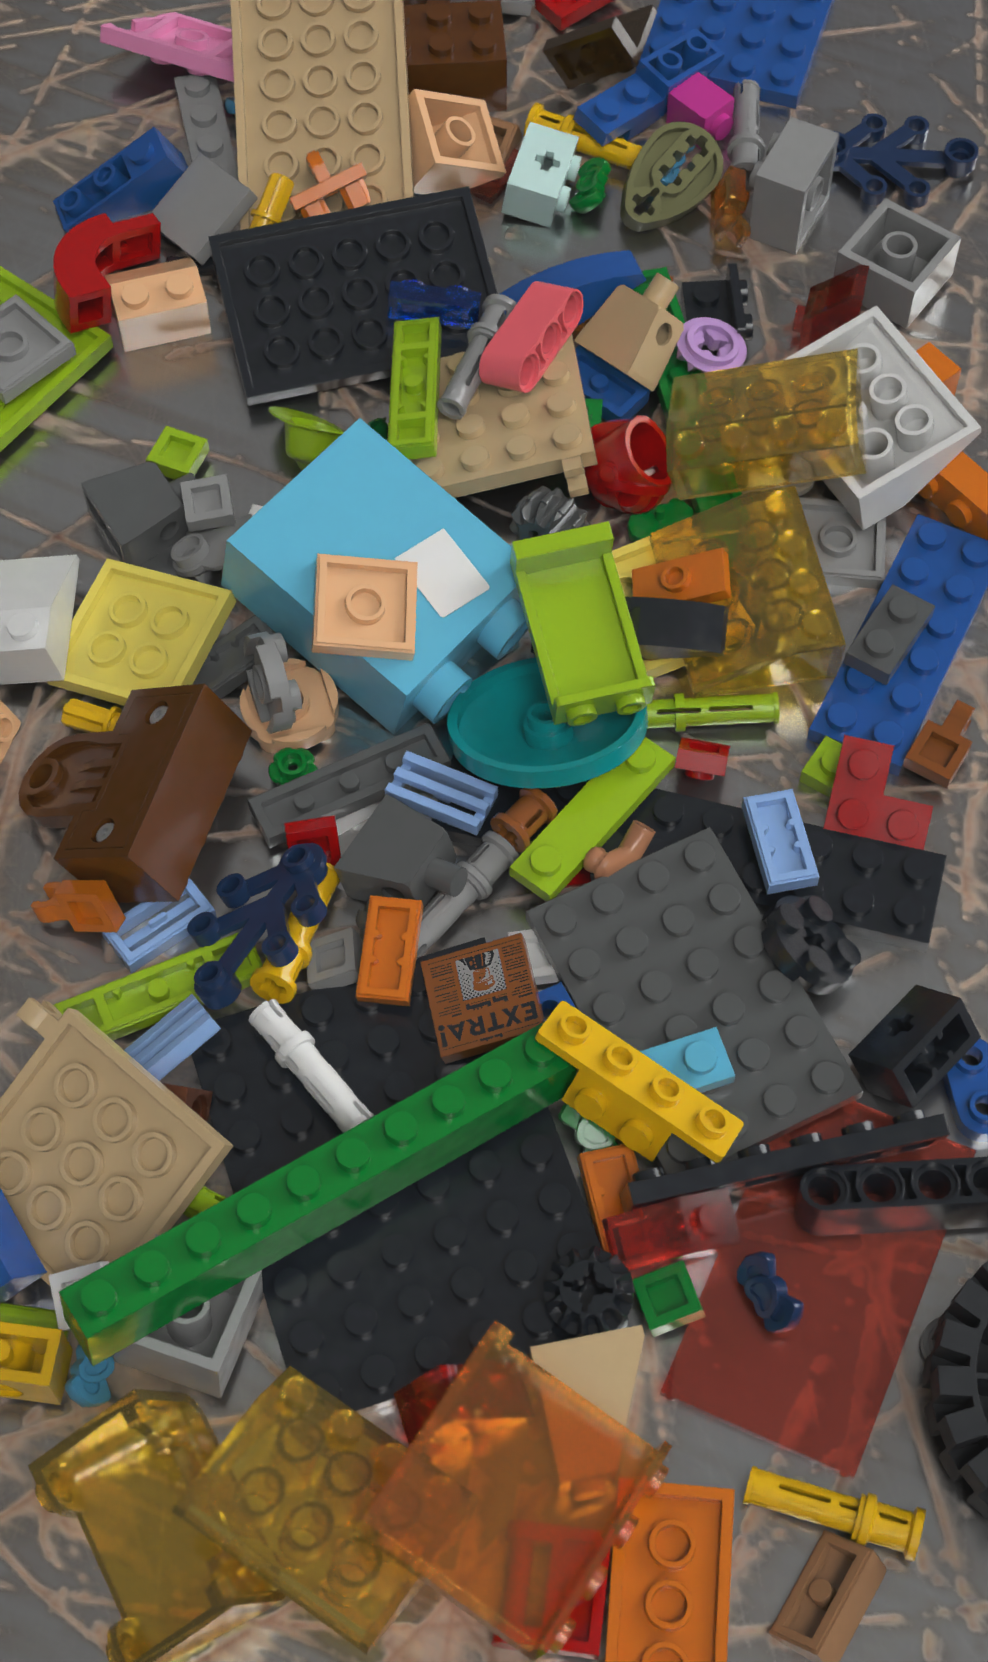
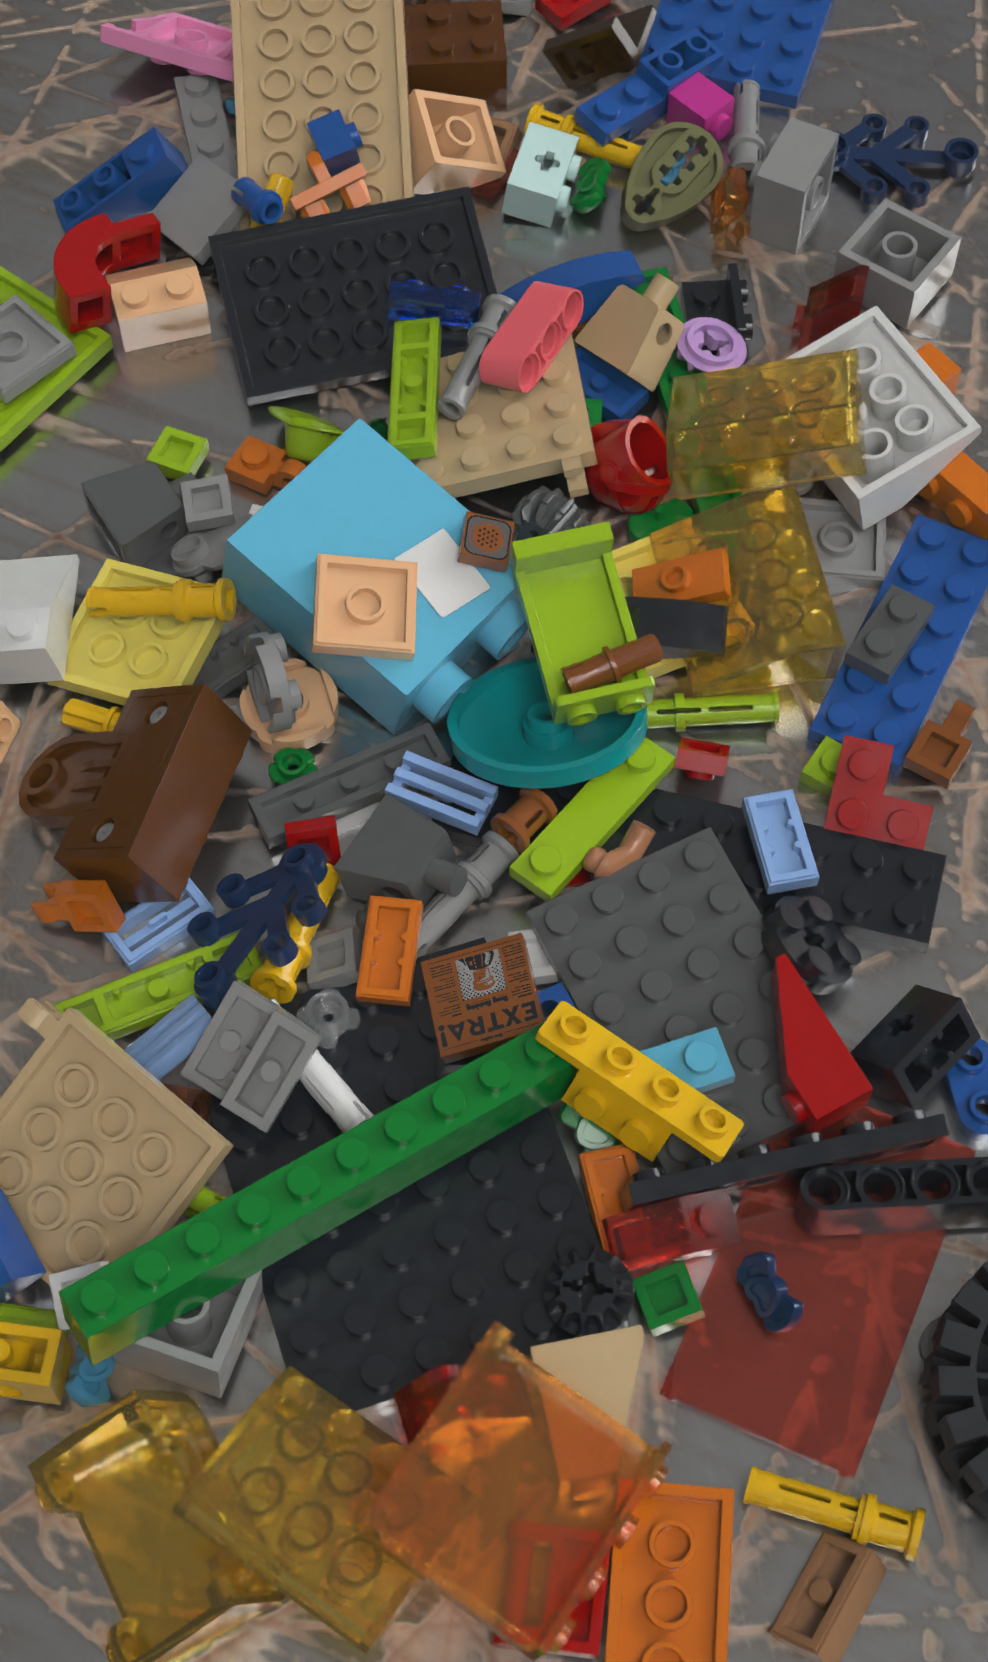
(182, 600): none -> yellow pin
(251, 1055): none -> light grey slope
(262, 204): none -> blue pin
(262, 466): none -> orange plate
(324, 1003): none -> clear plate
(335, 141): none -> blue plate
(485, 541): none -> dark orange tile
(612, 664): none -> dark orange axle
(815, 1066): none -> red slope

